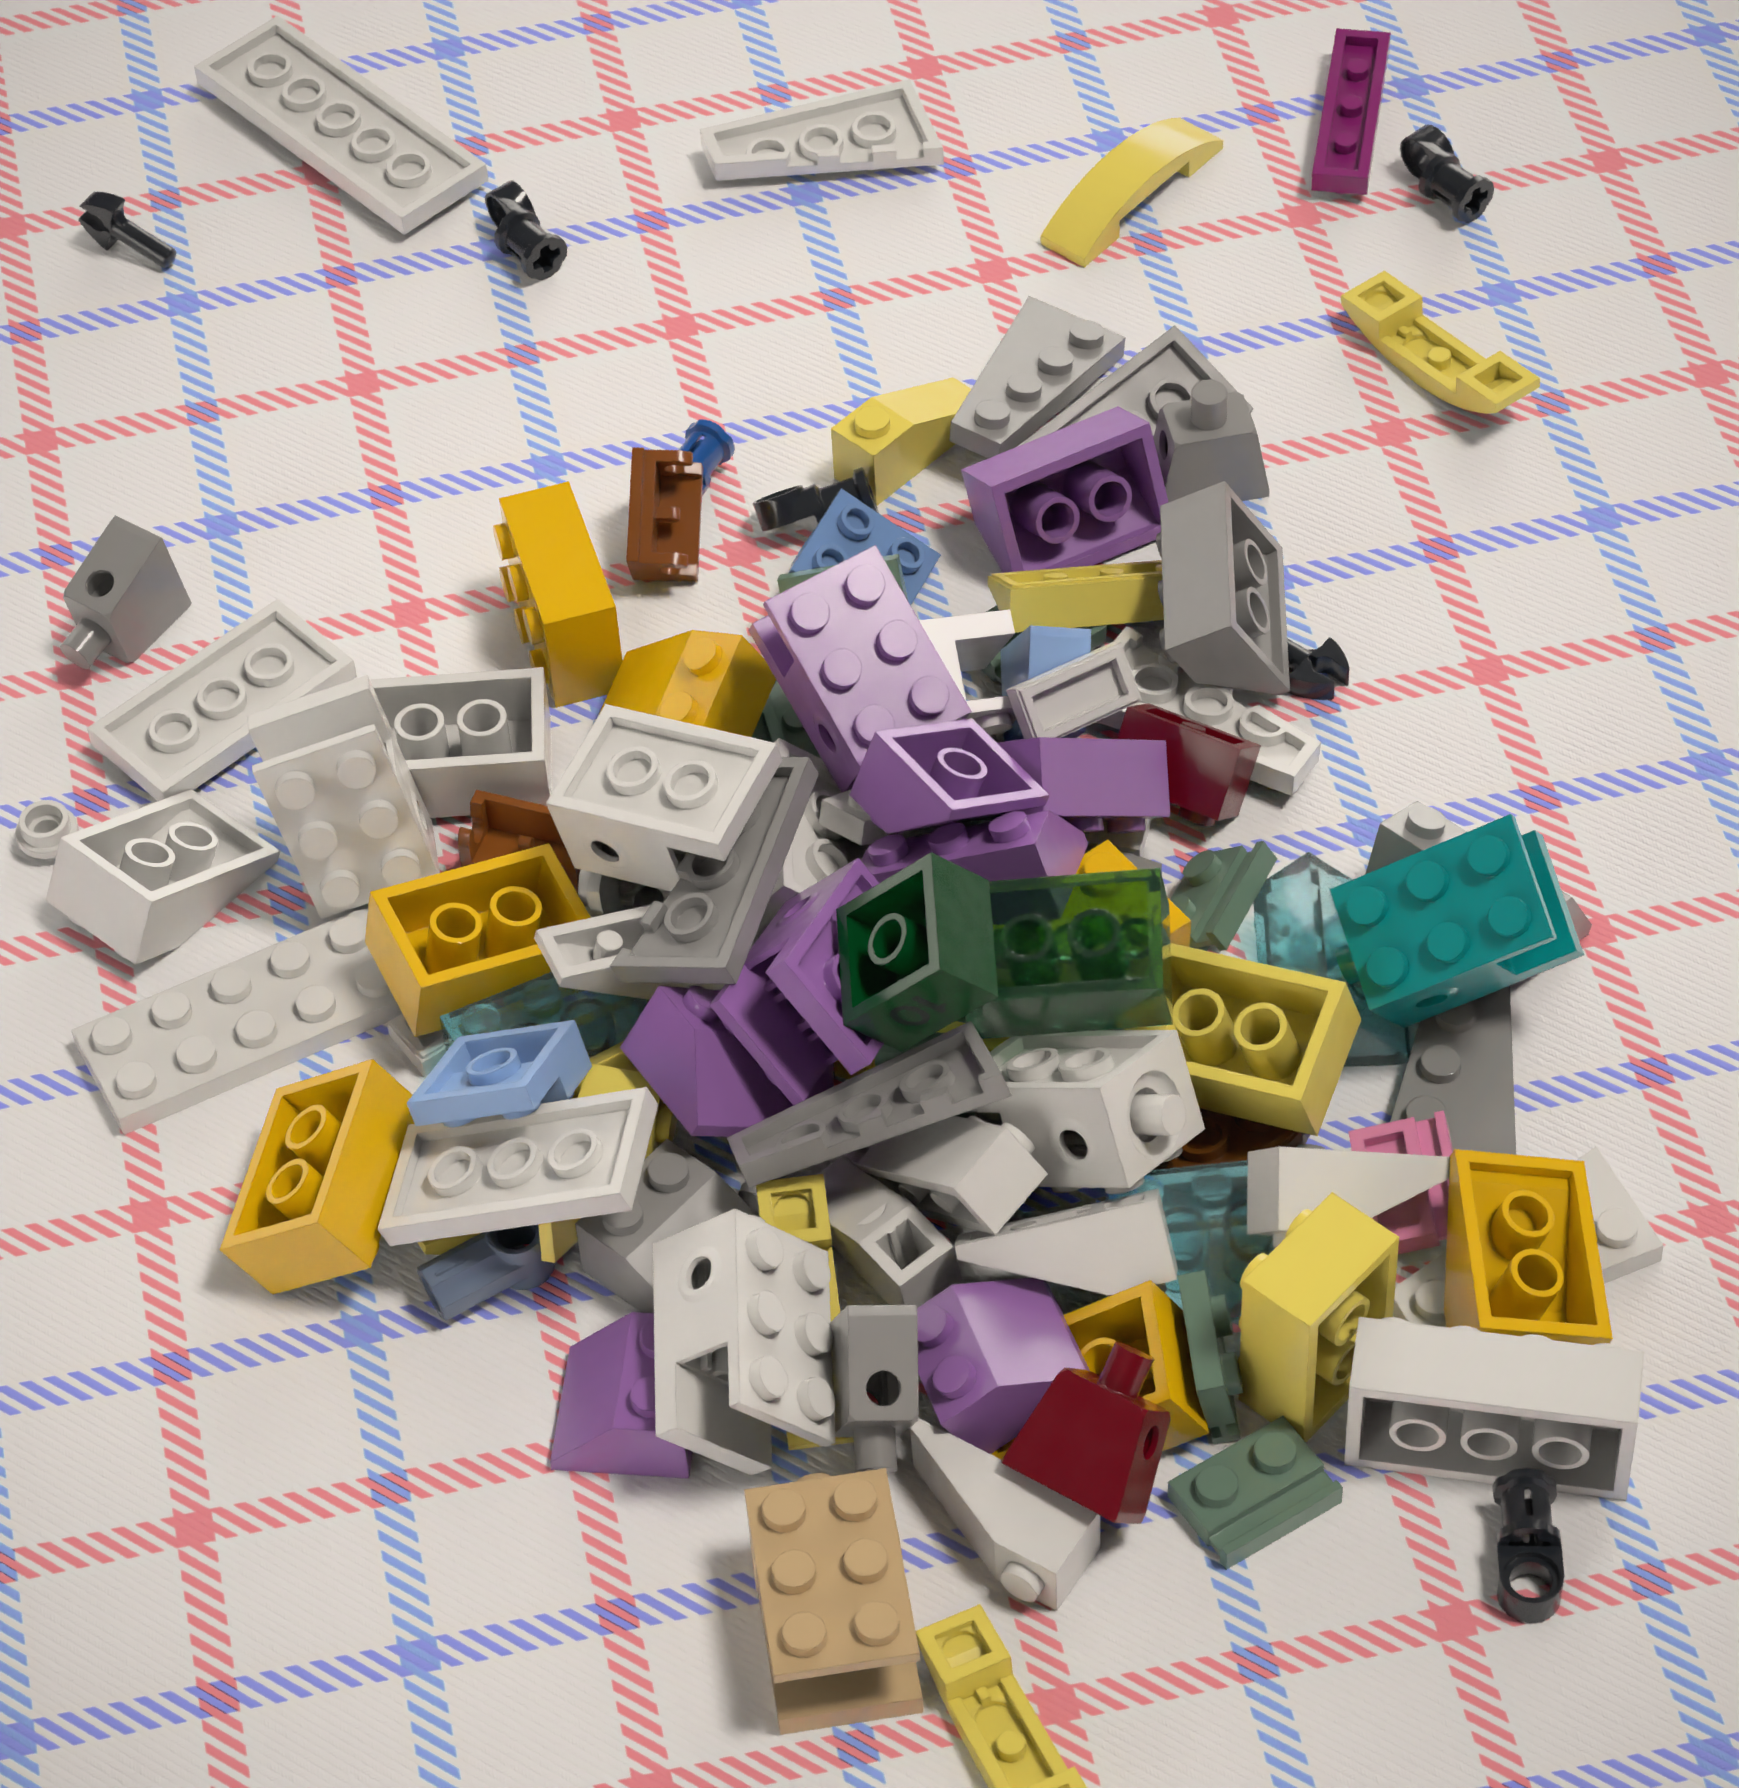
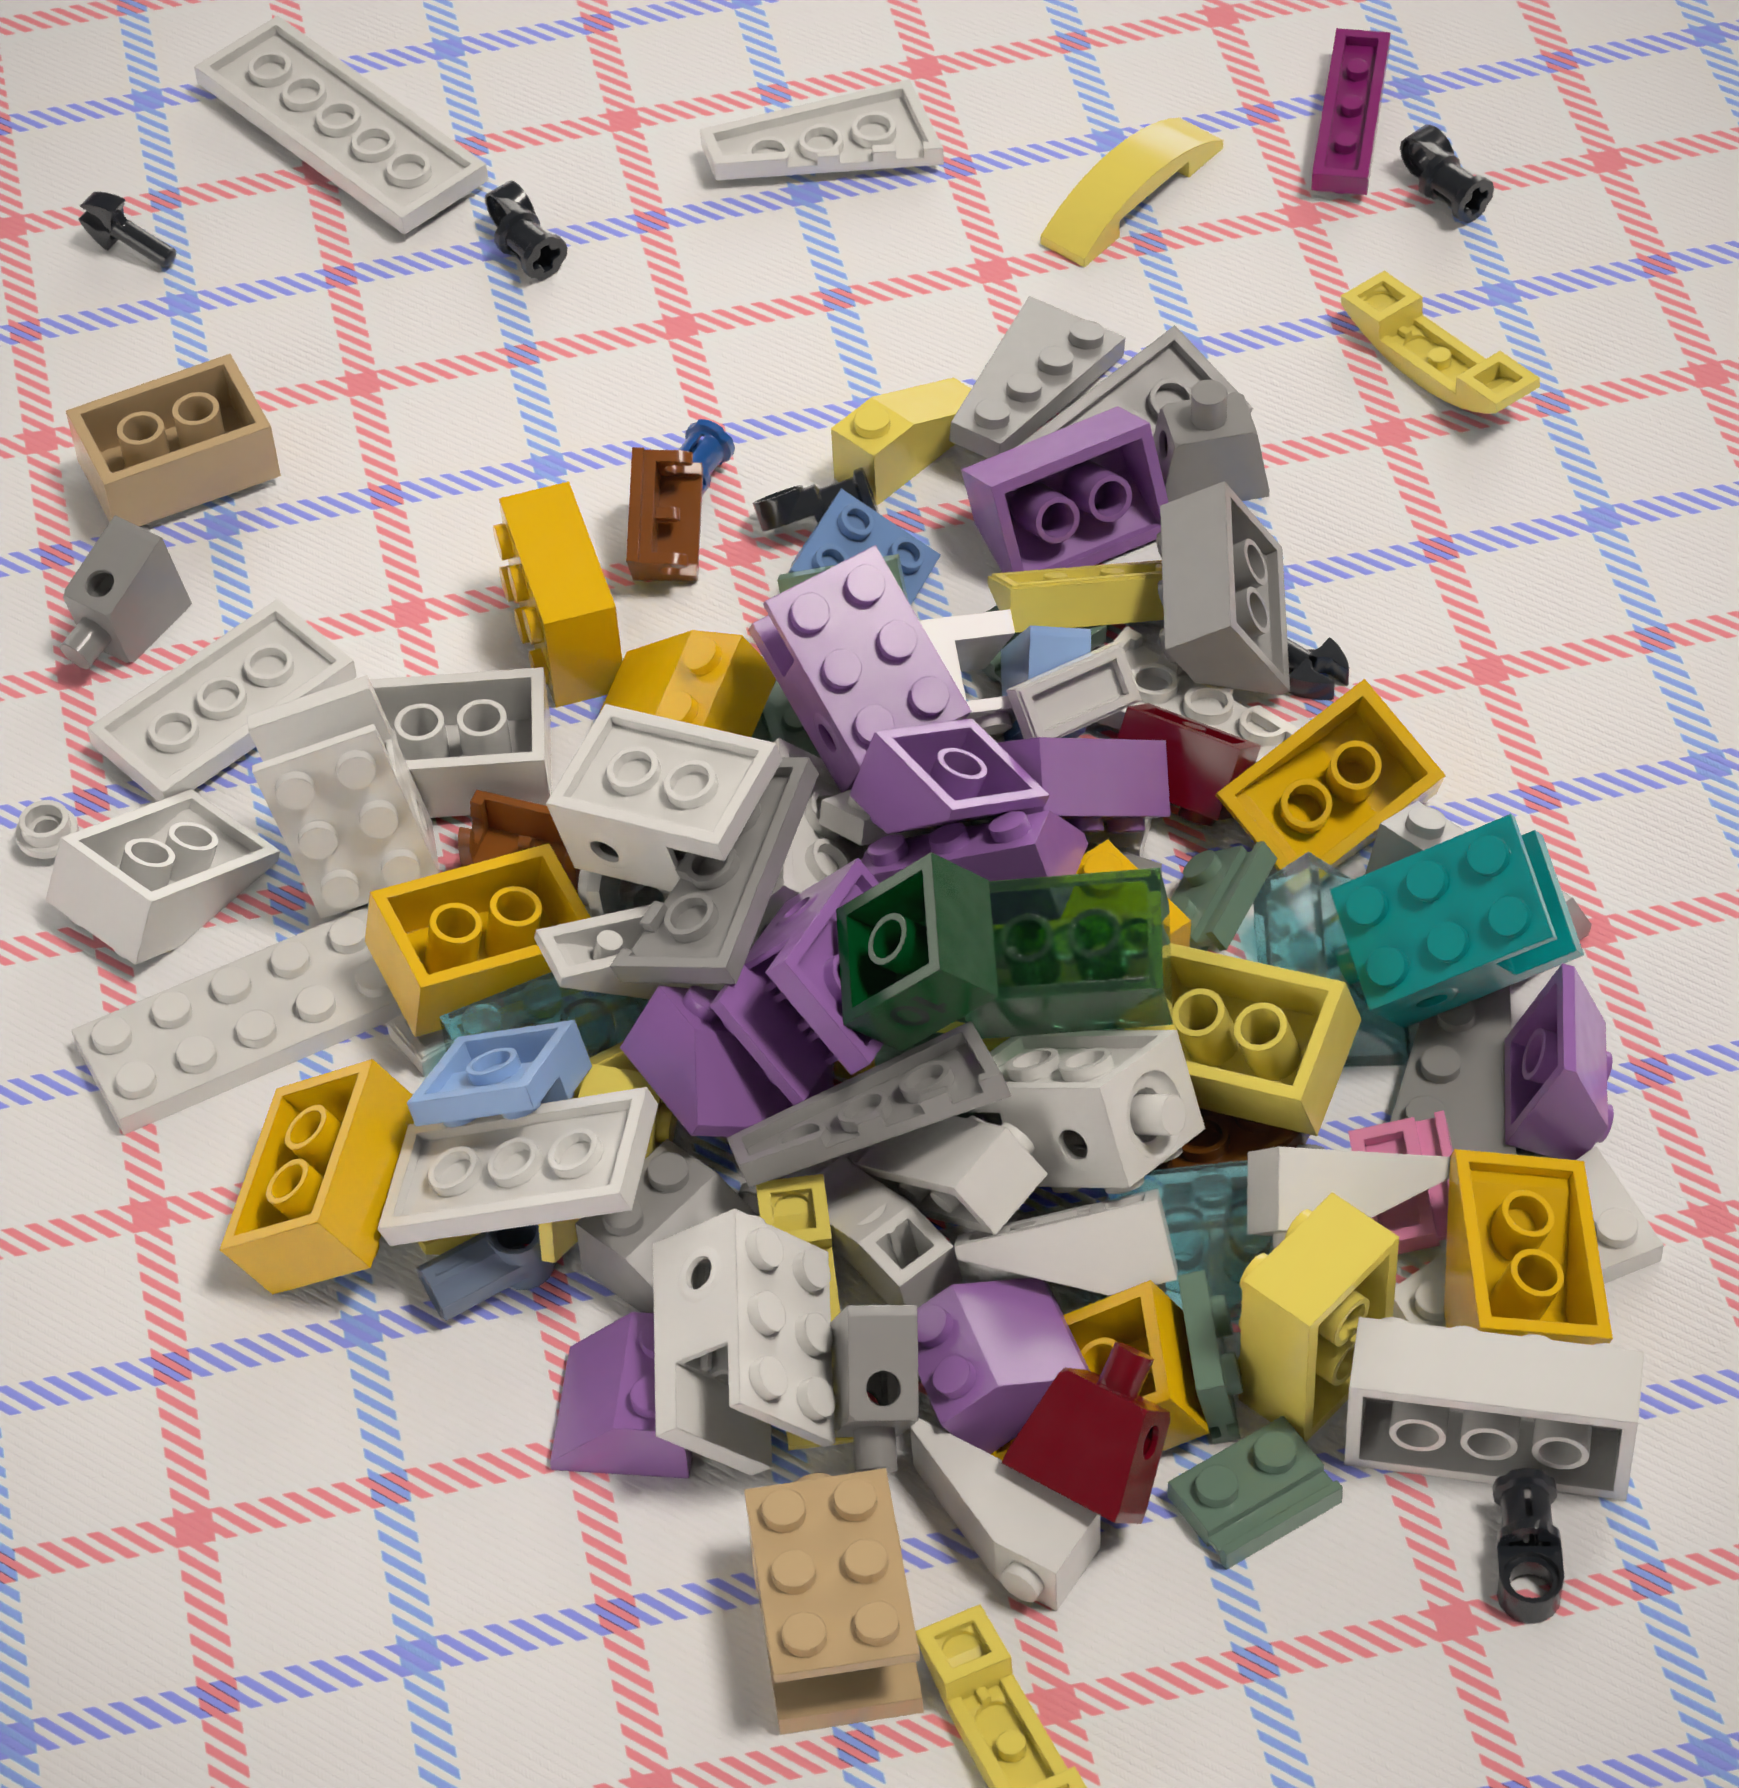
(174, 442): none -> tan brick
(1333, 781): none -> yellow slope
(1558, 1072): none -> medium lavender slope

